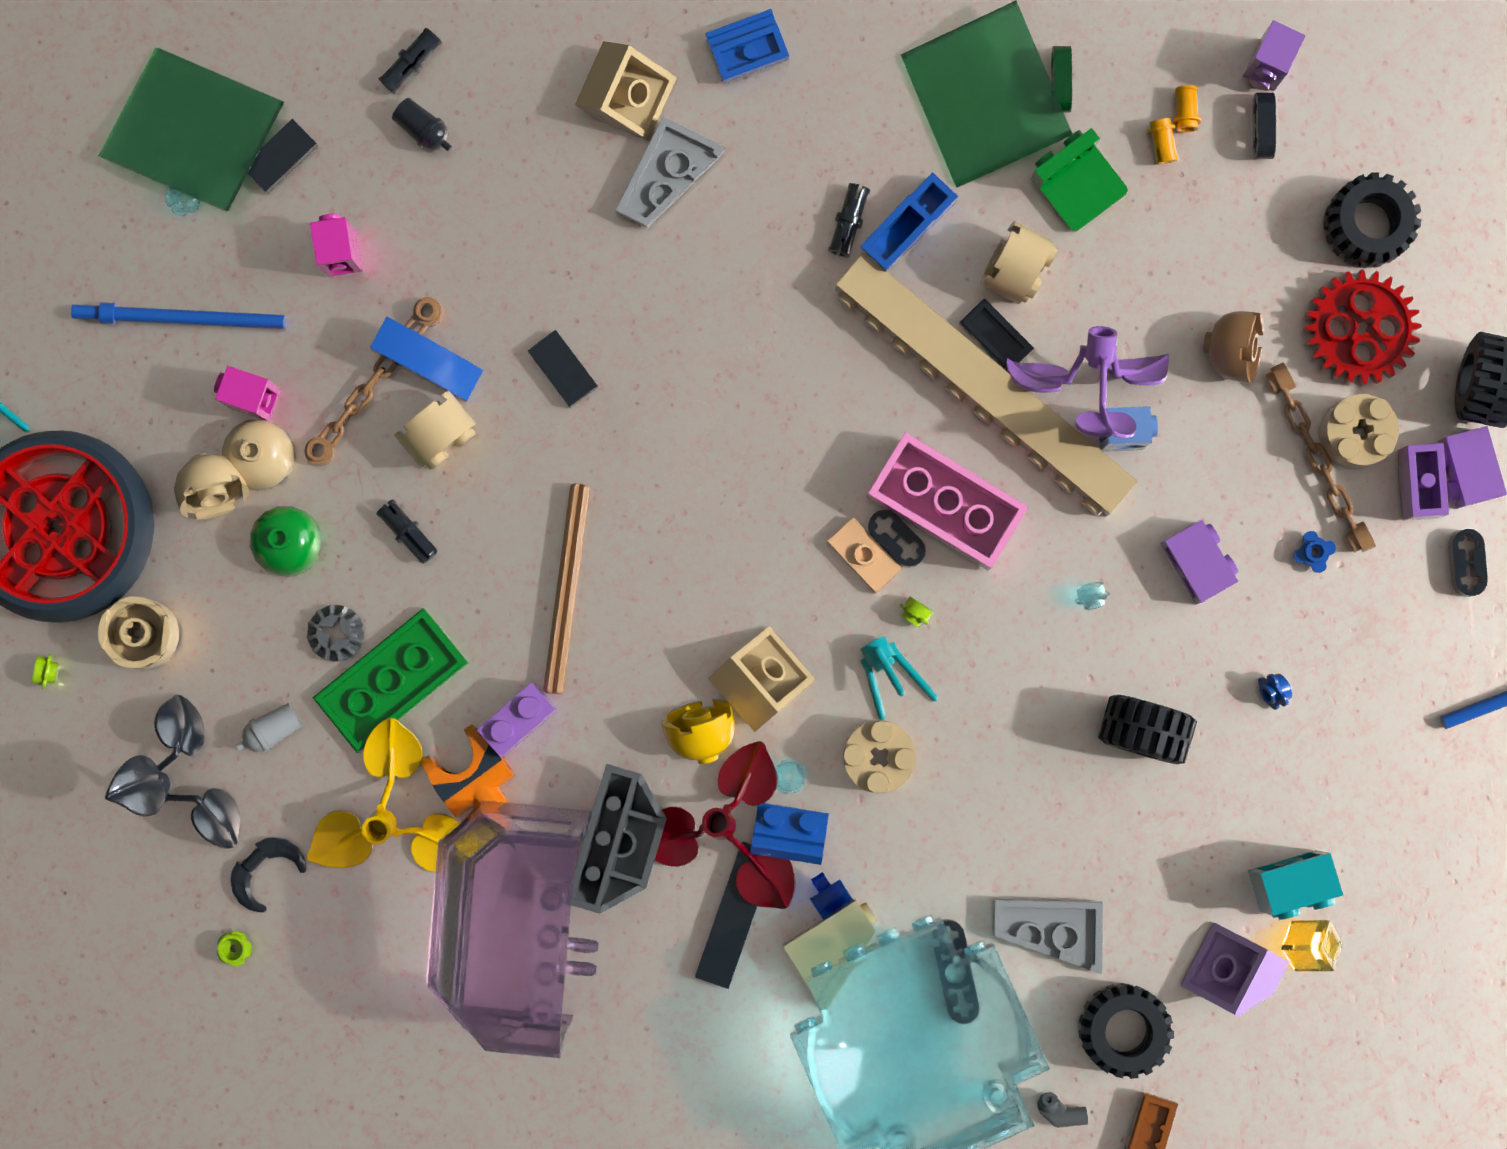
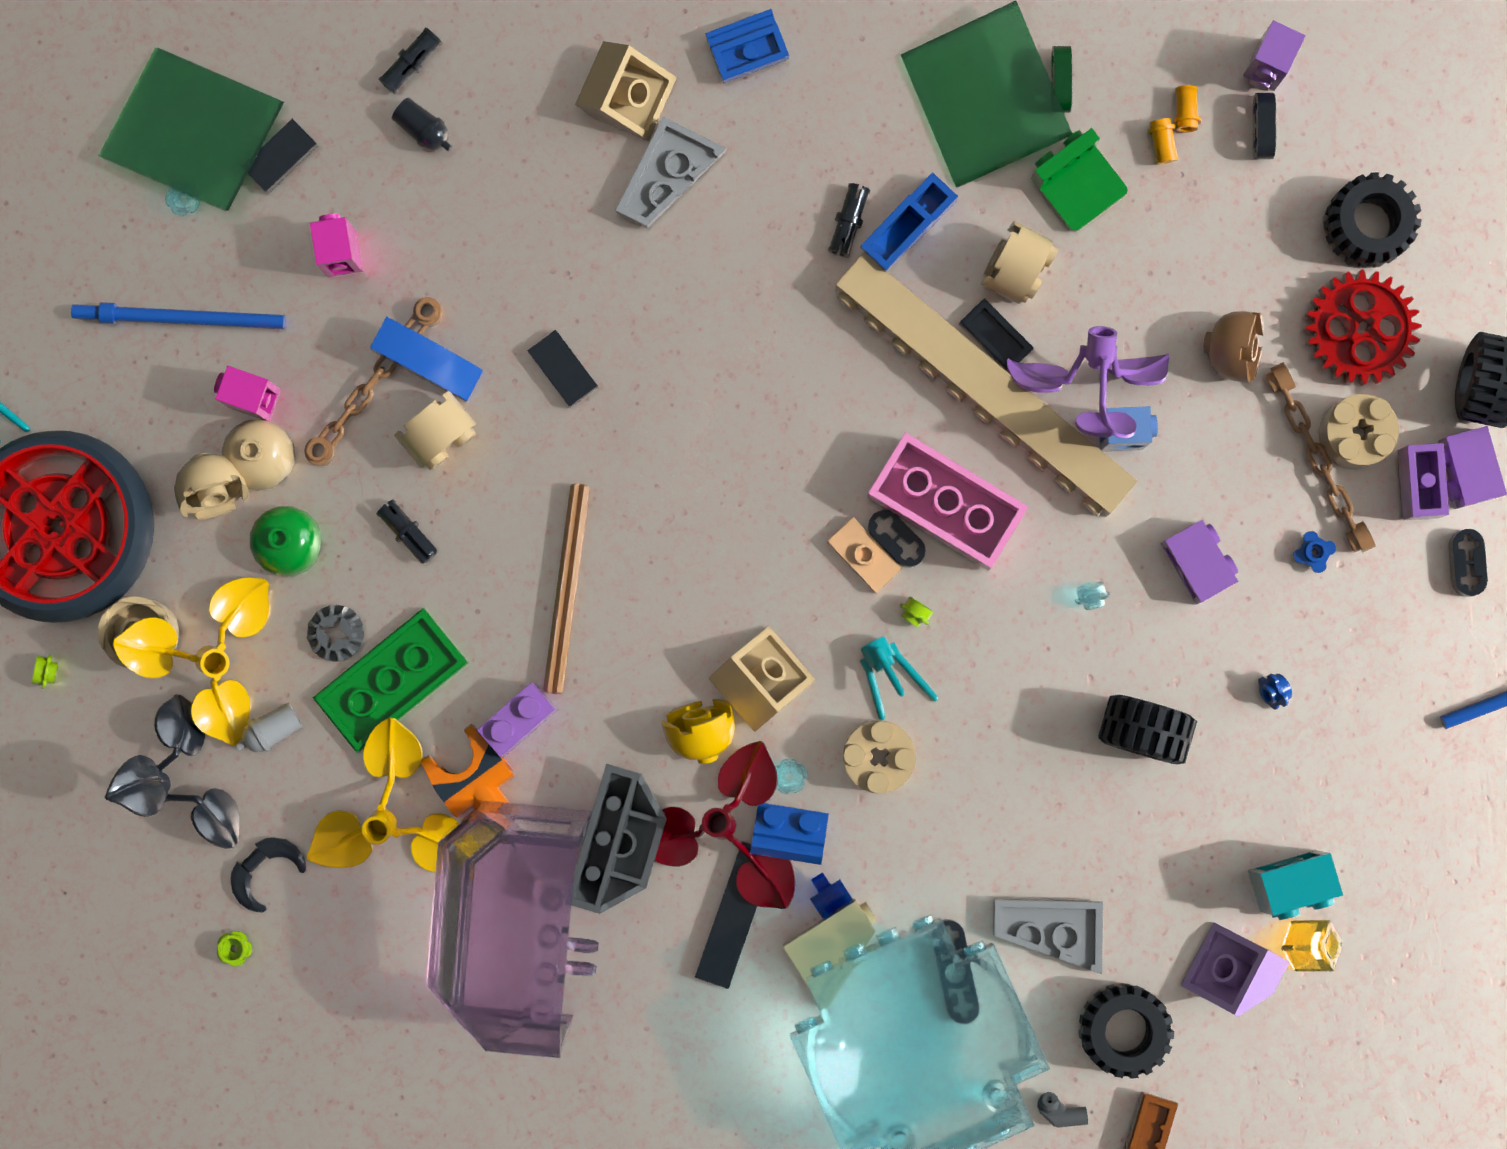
(150, 644): none -> yellow plant

